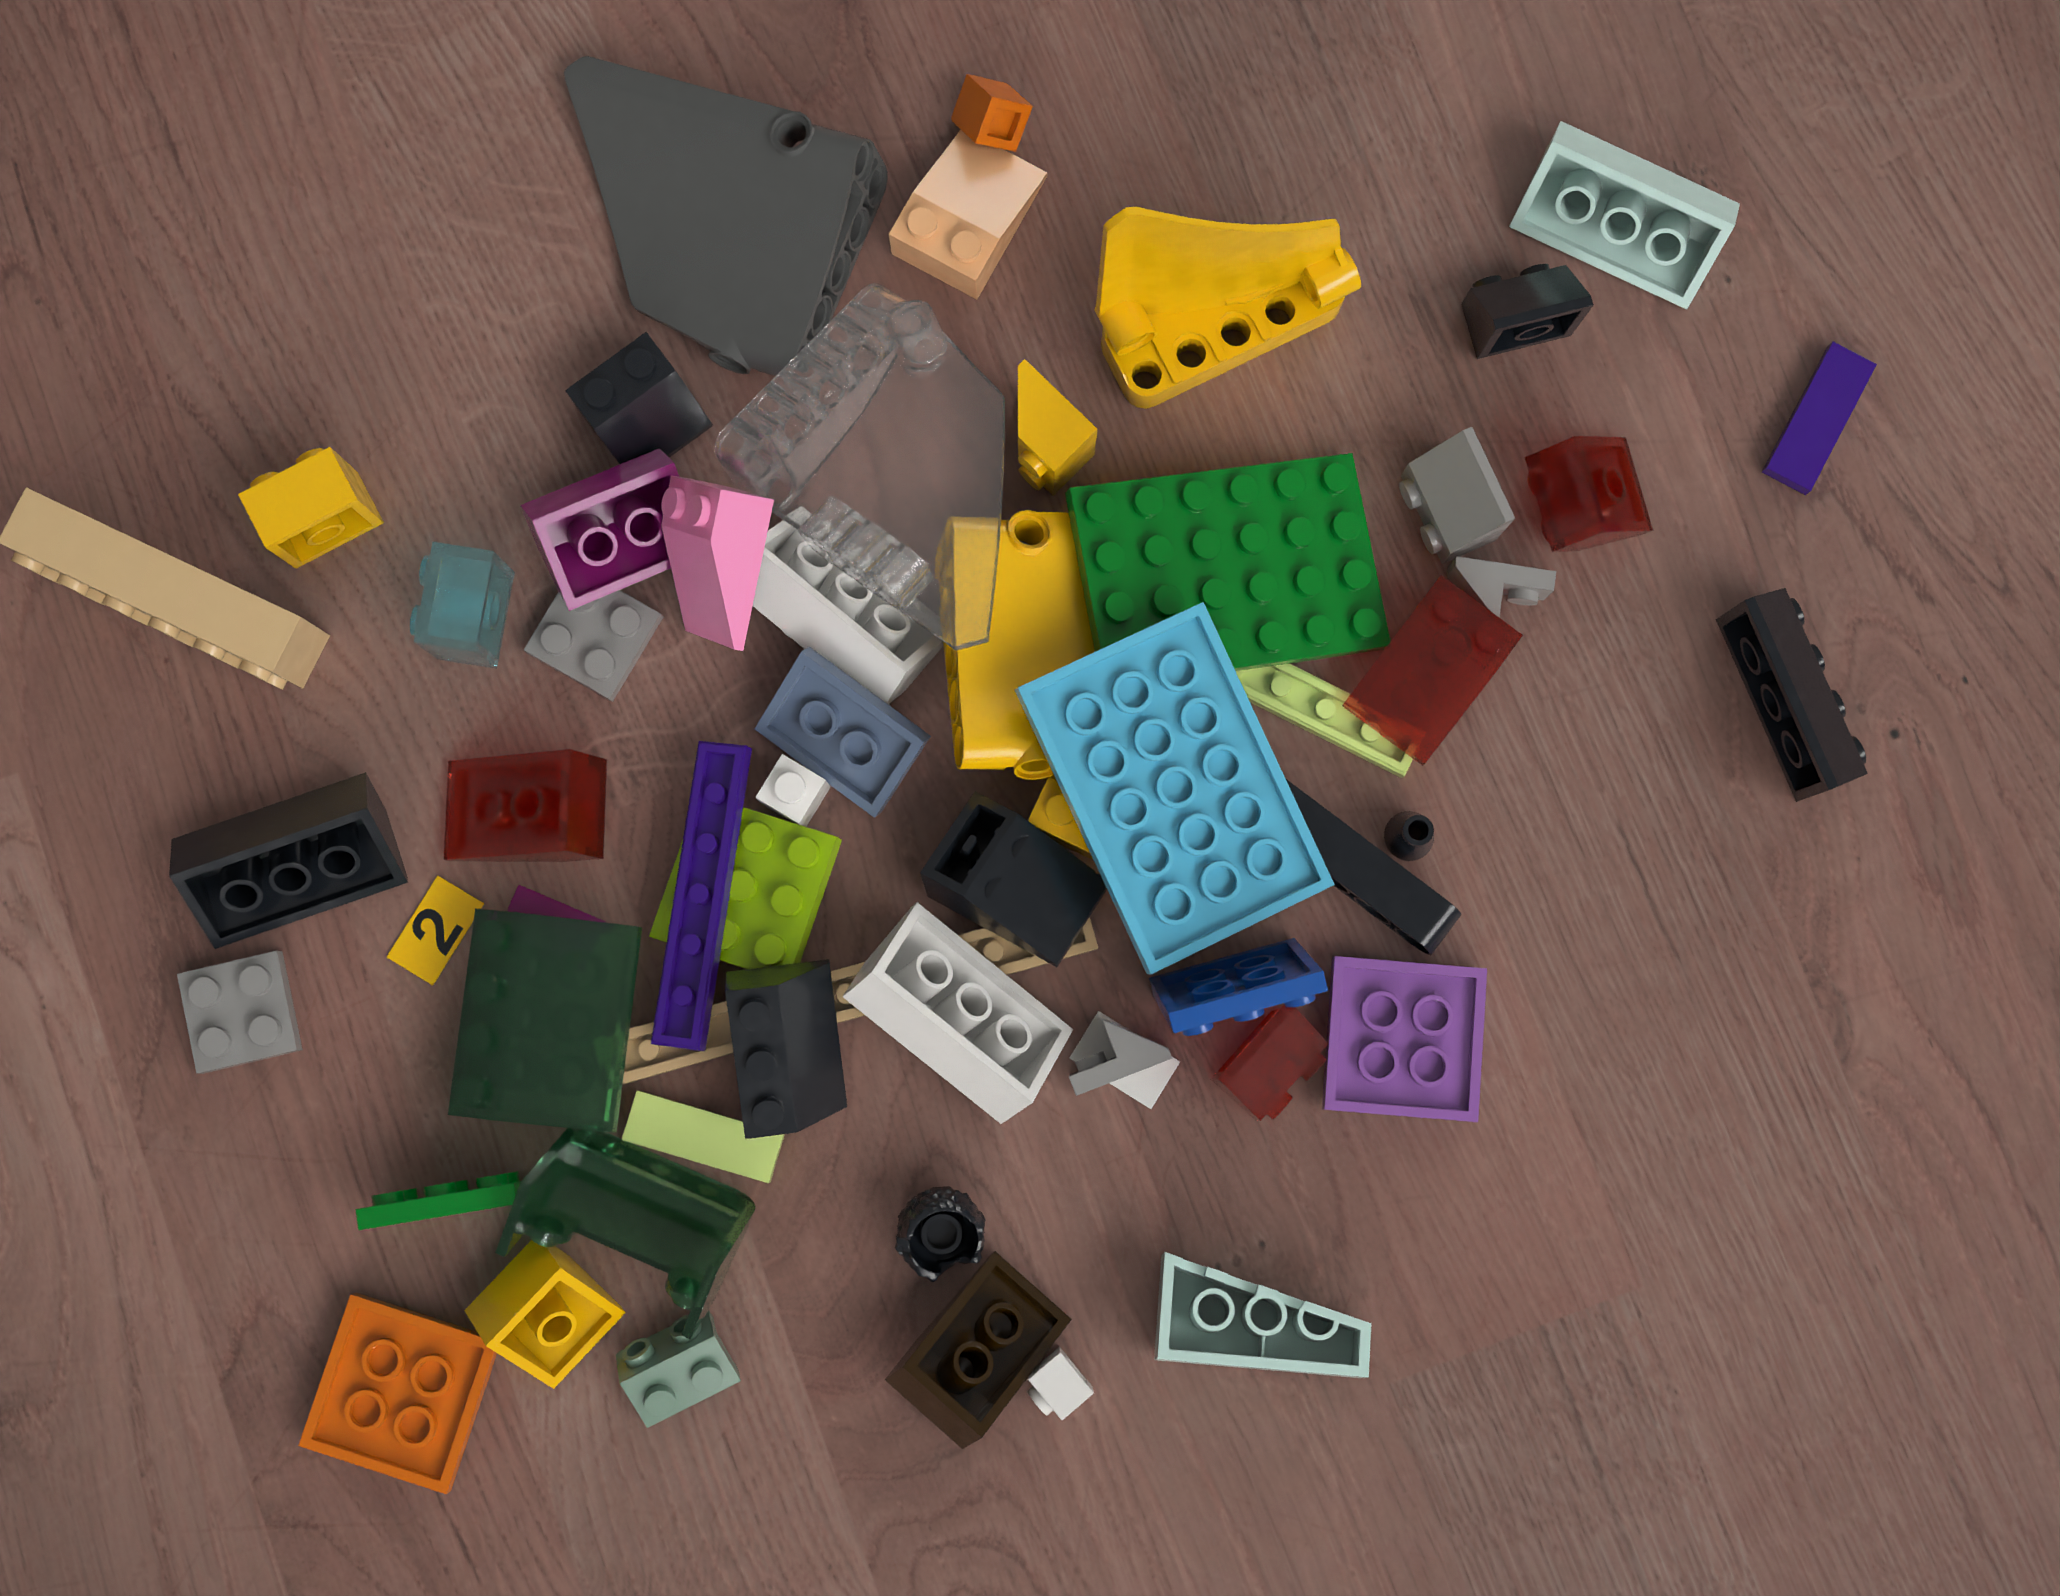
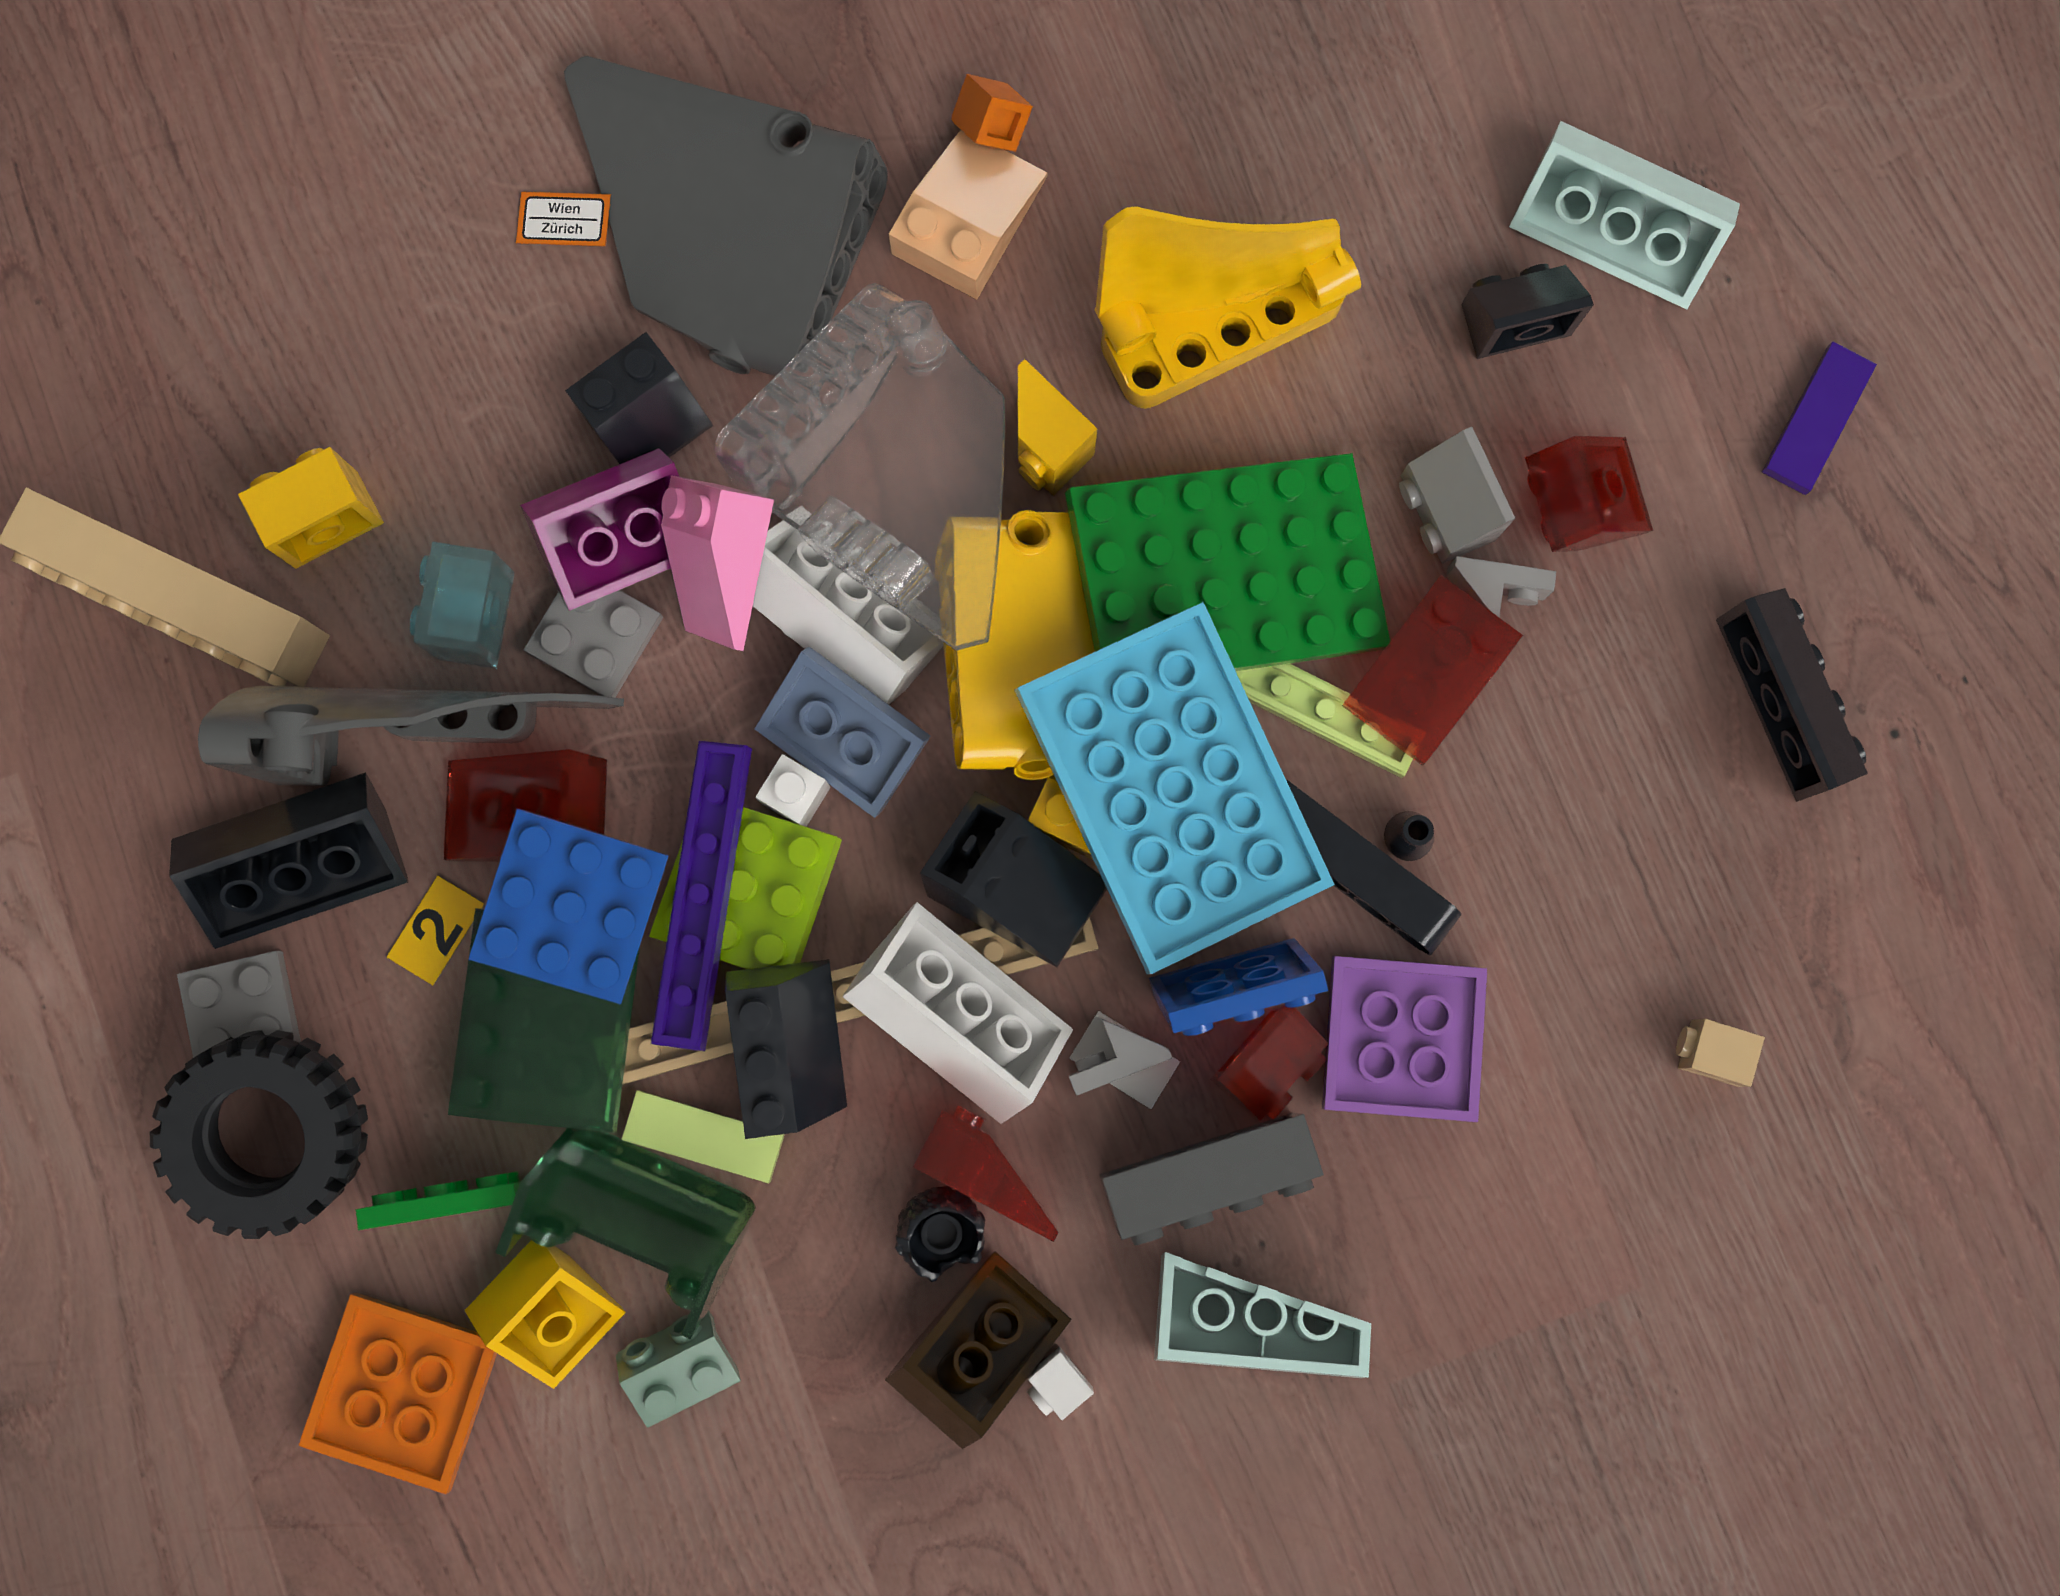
(205, 1172): none -> black tyre
(294, 731): none -> dark grey panel
(563, 218): none -> sticker
(568, 906): none -> blue plate
(976, 1165): none -> clear red slope
(1211, 1176): none -> dark grey brick
(1719, 1052): none -> tan brick

